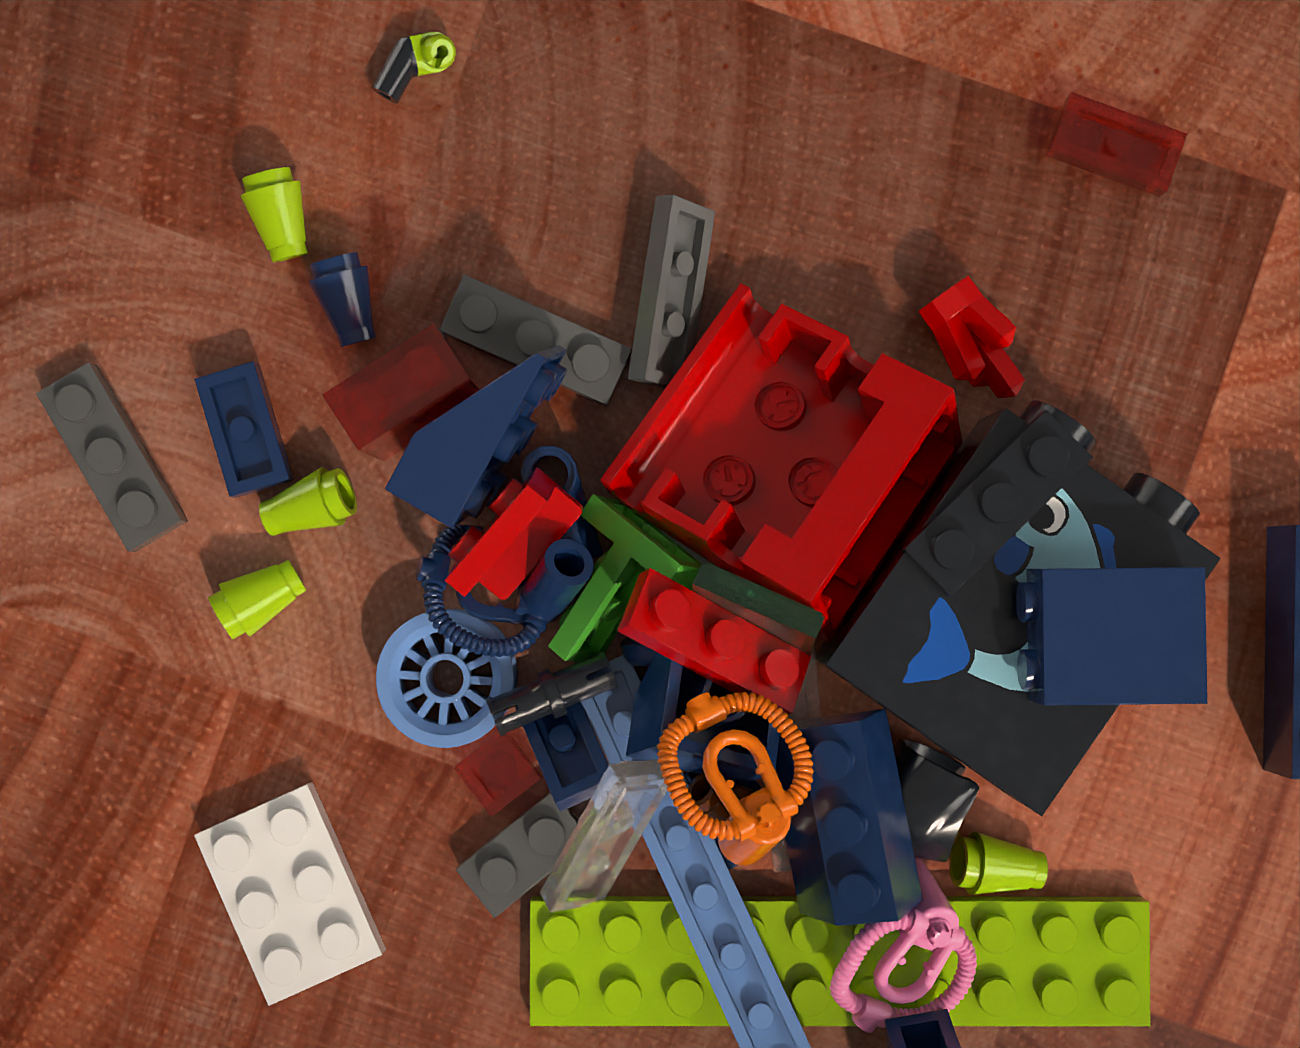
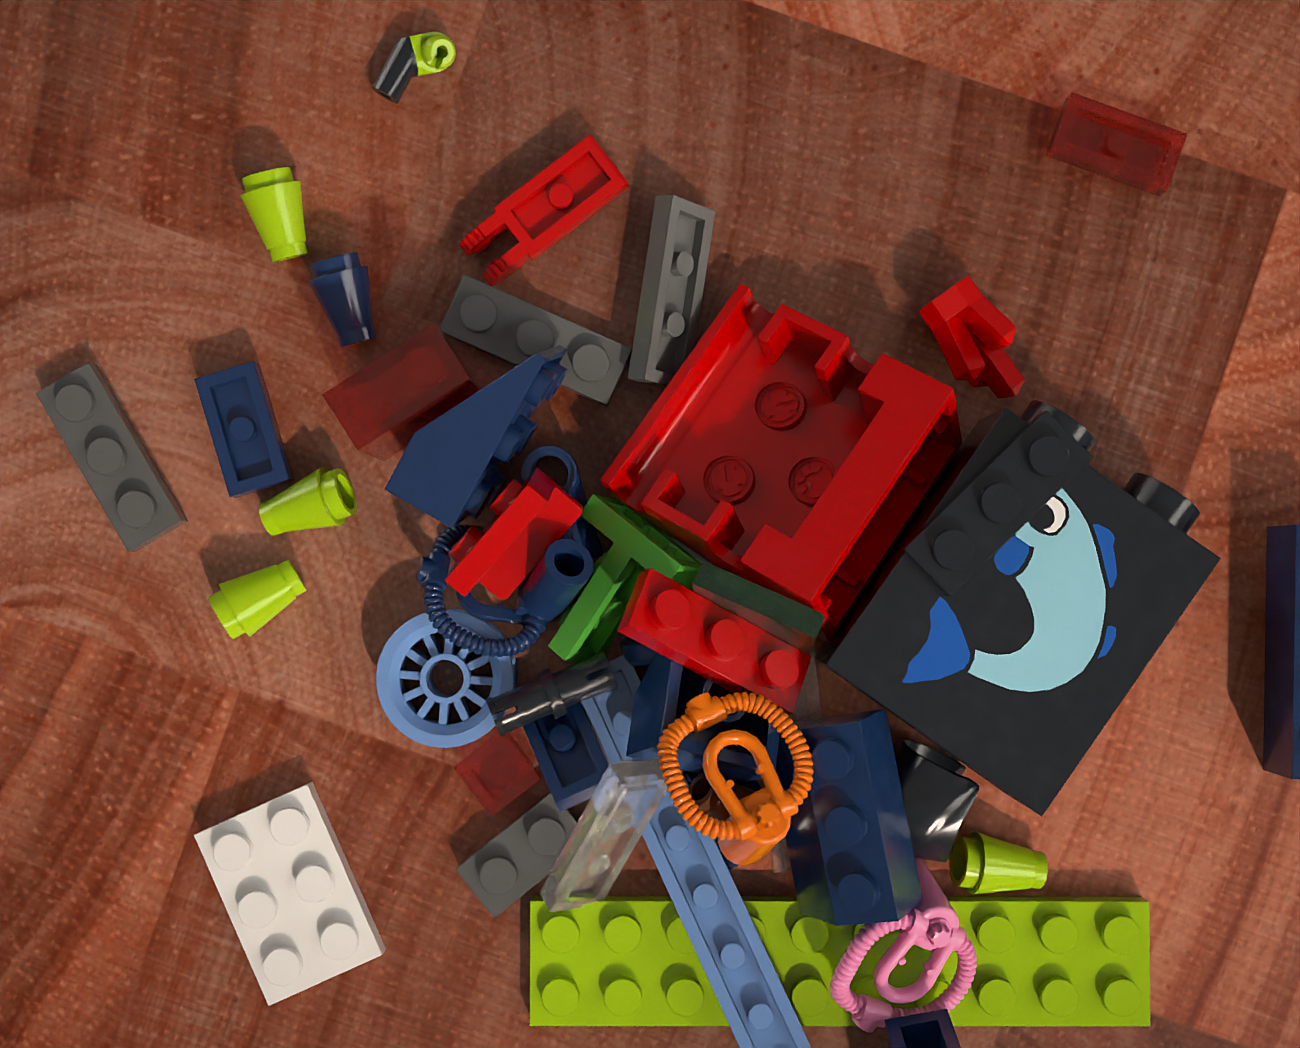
(548, 207): none -> red hinge
(1114, 636): dark blue brick -> none

